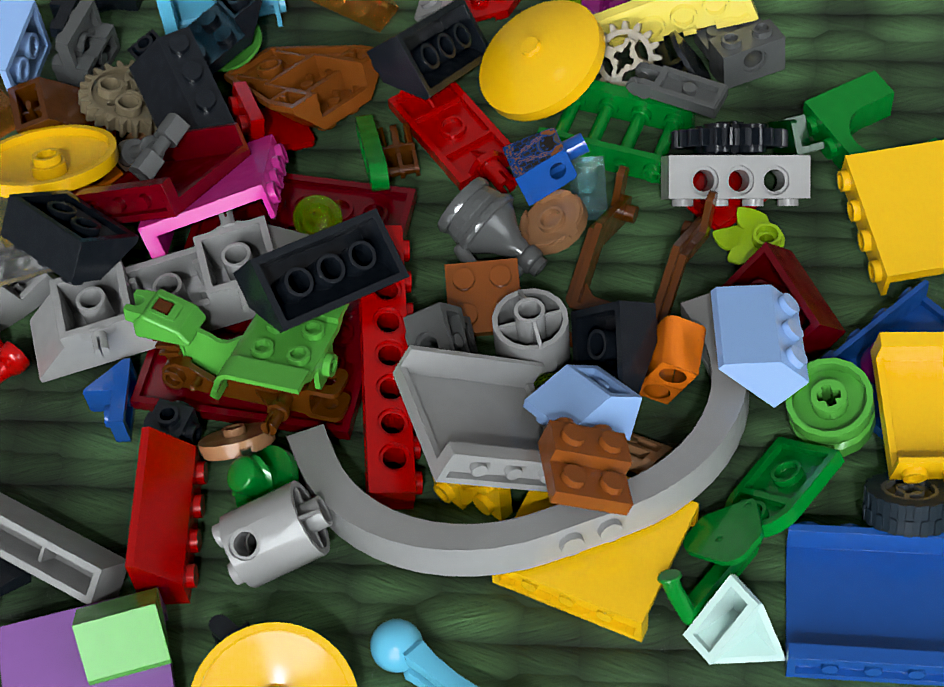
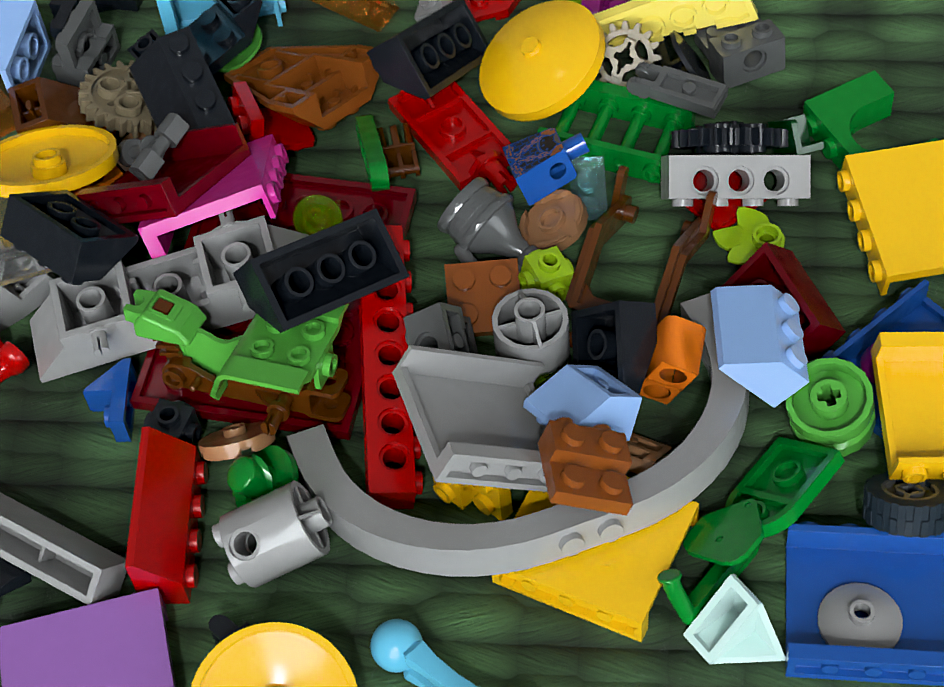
(122, 636): slope -> none
(547, 271): none -> lime brick
(843, 628): none -> light grey dish

